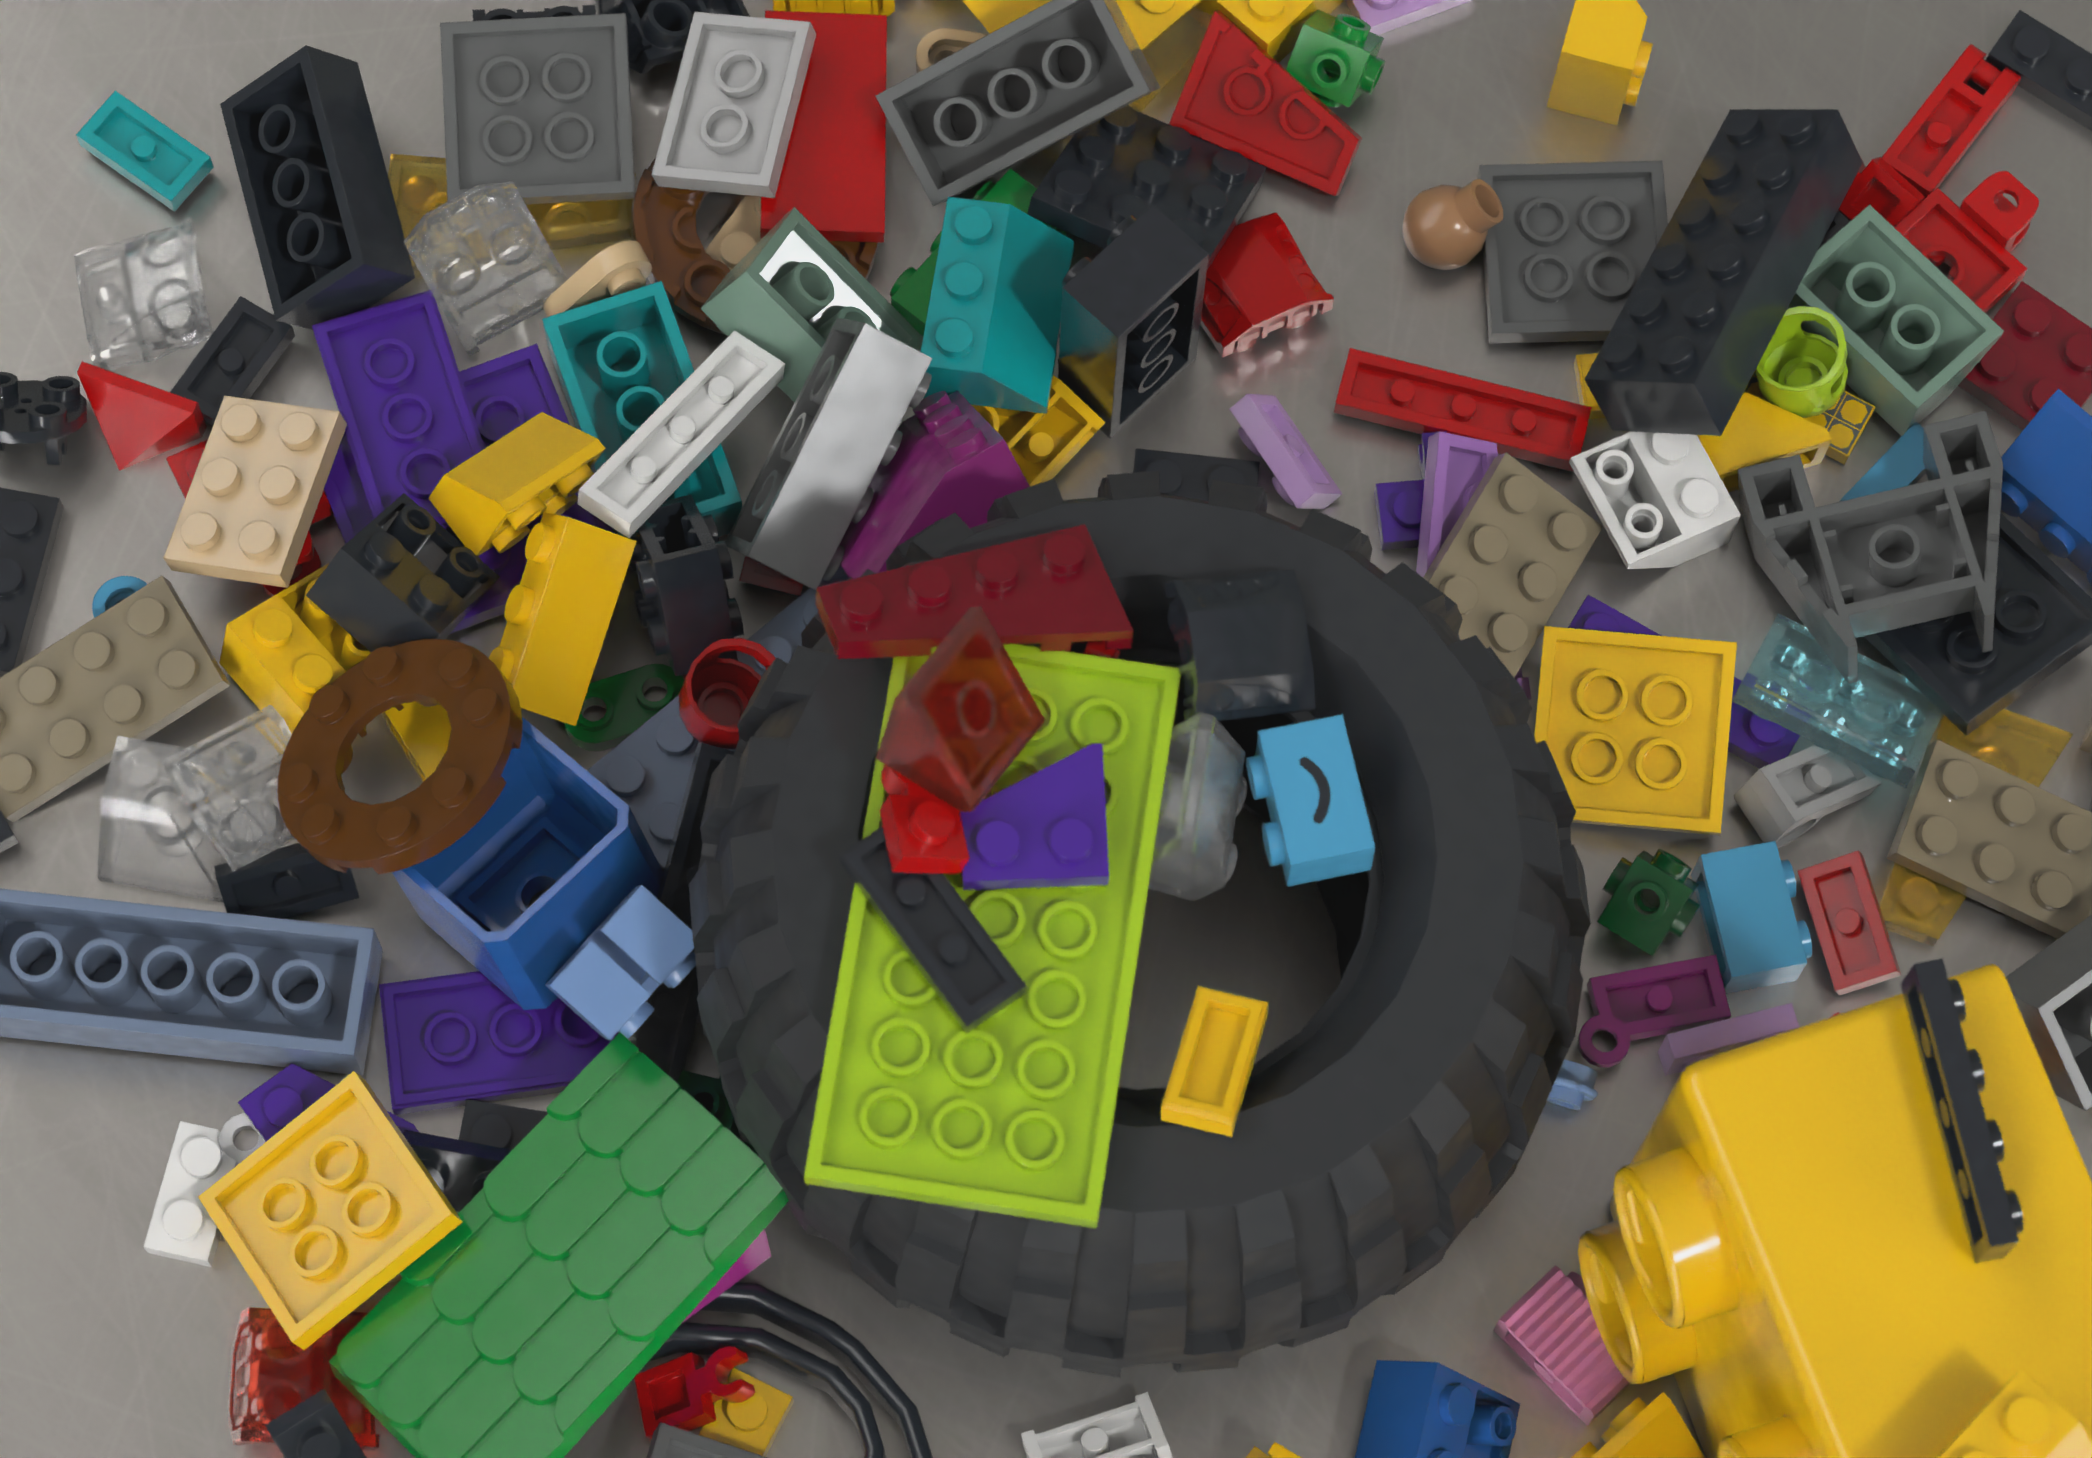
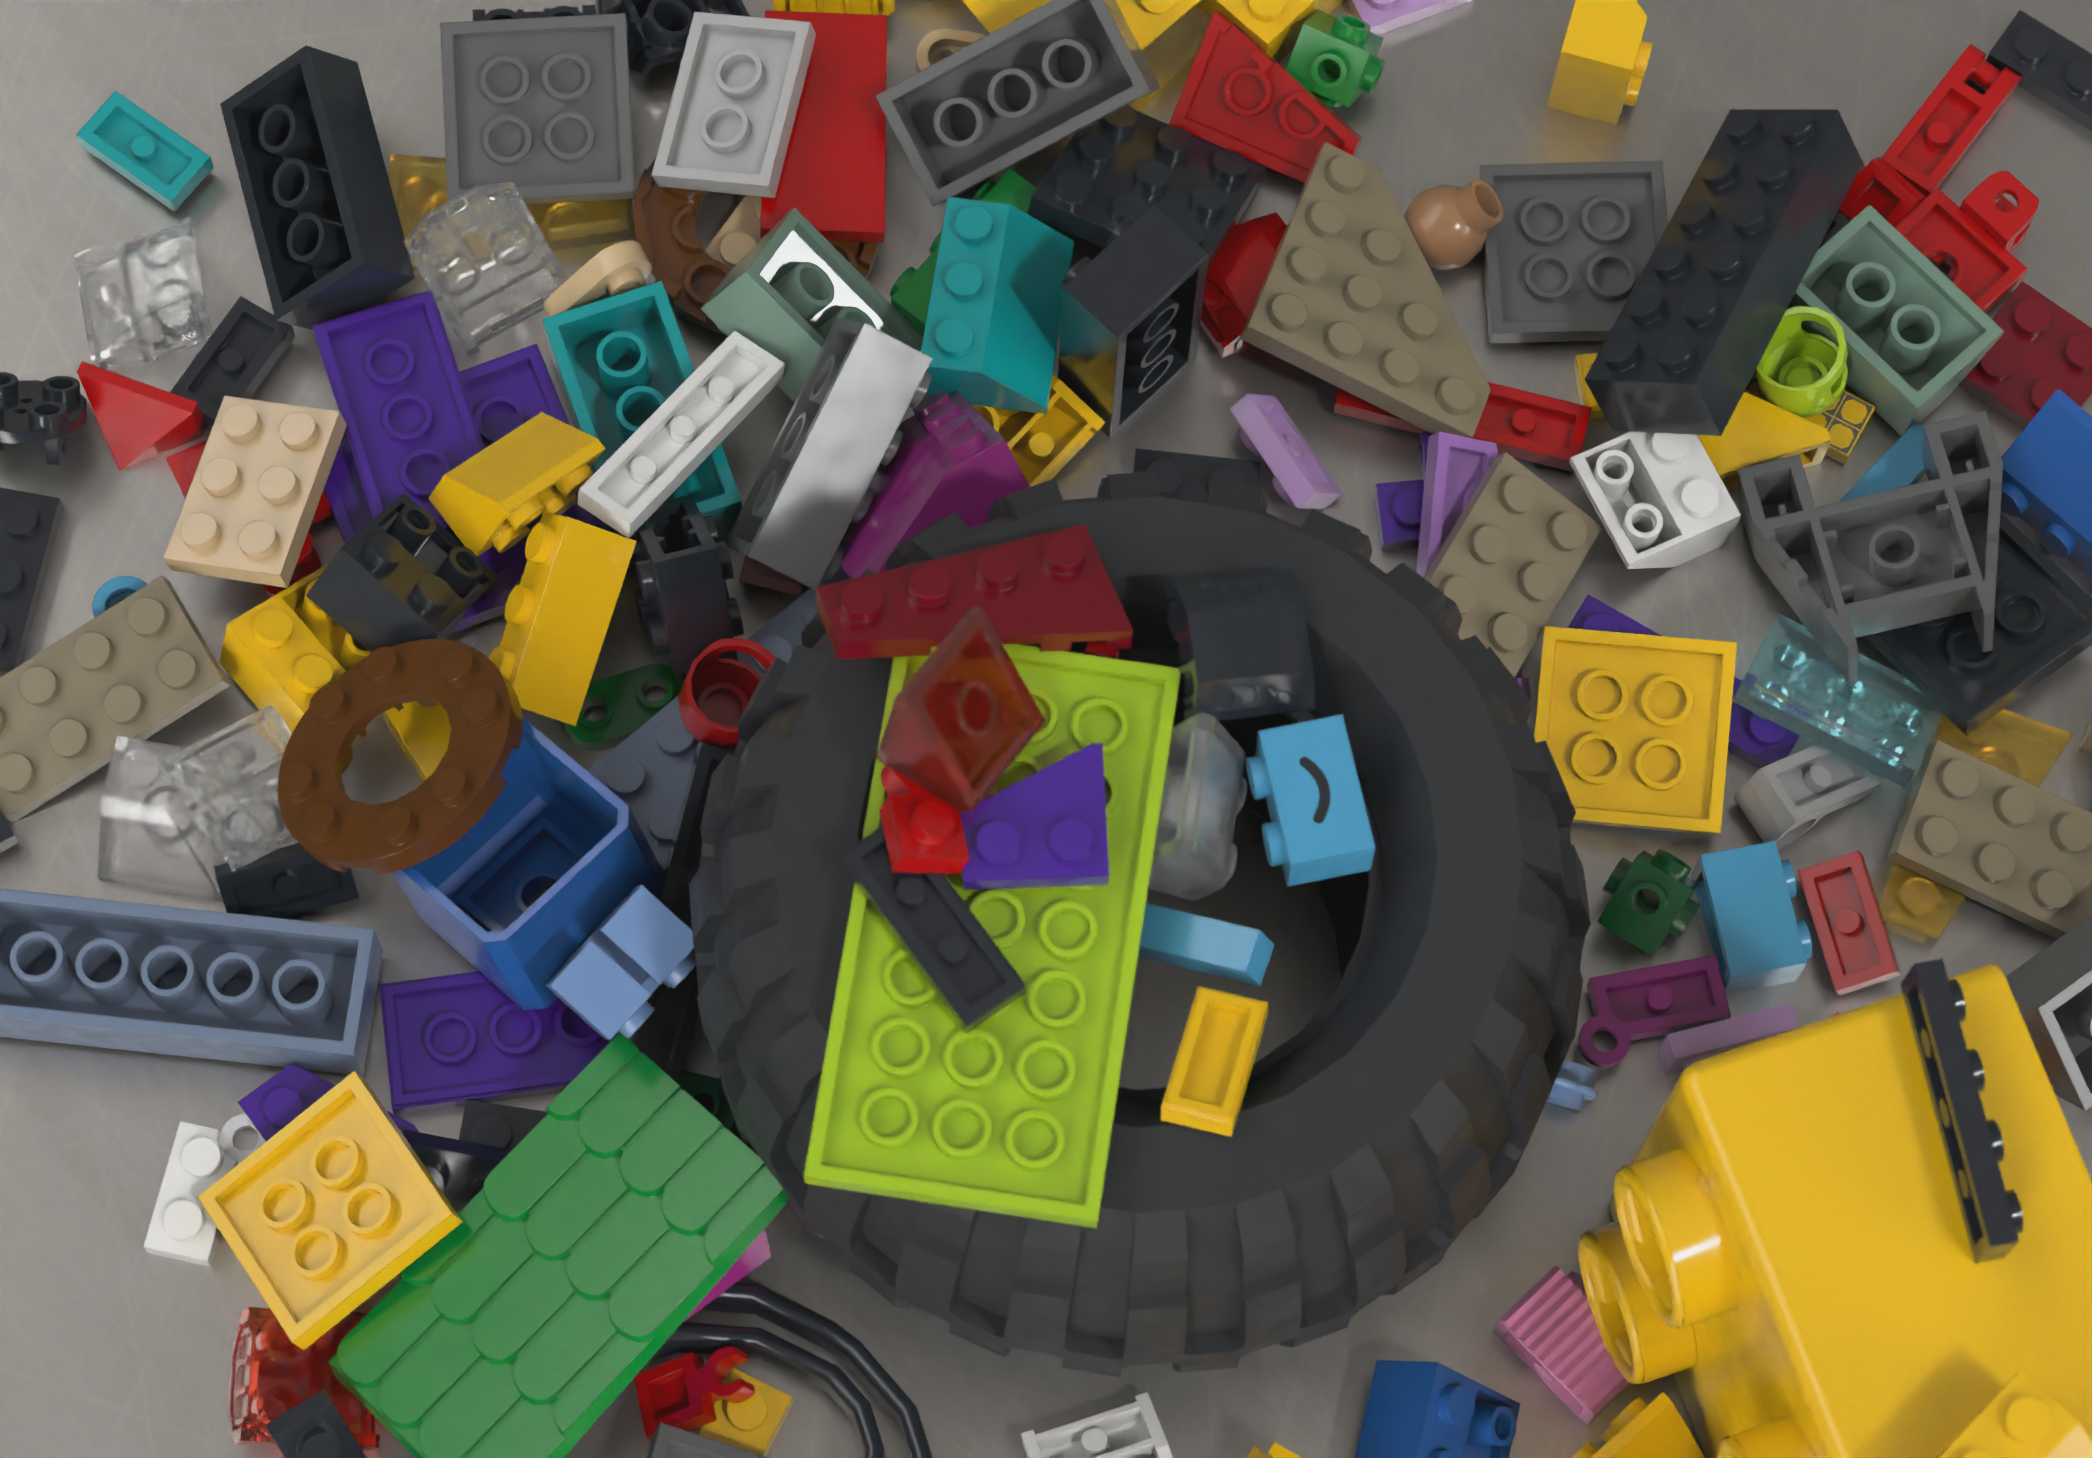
(1204, 944): none -> dark azure piece
(1362, 304): none -> dark tan plate

